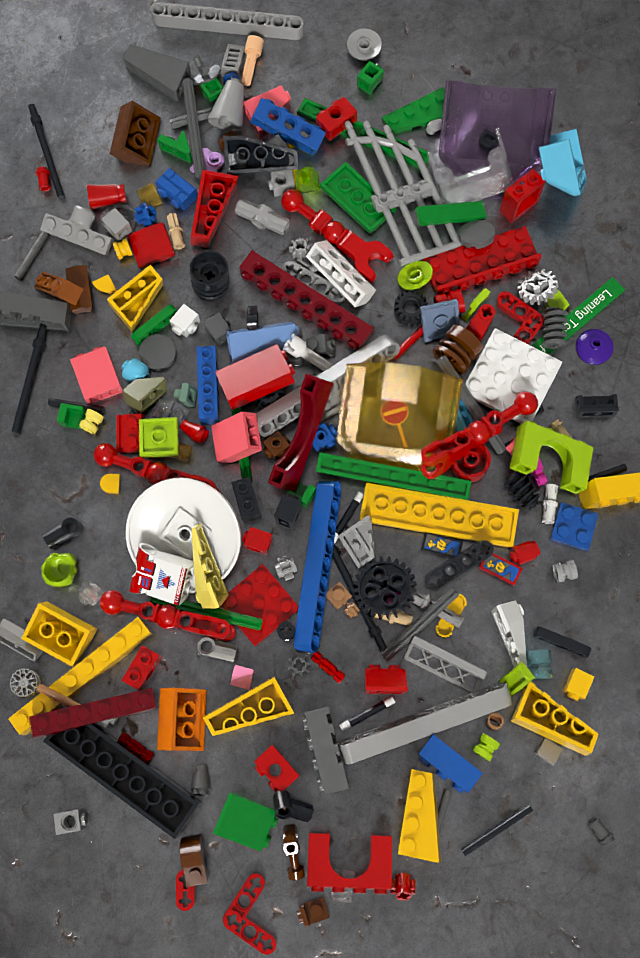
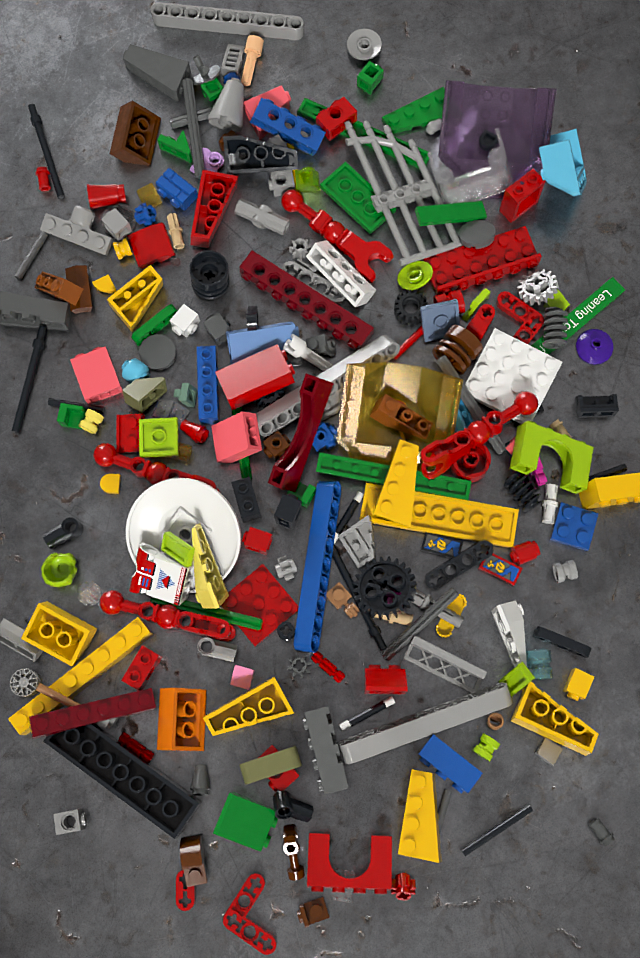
(177, 549): none -> lime tile
(270, 765): none -> olive beam
(398, 489): none -> yellow wedge
(399, 417): none -> dark orange slope

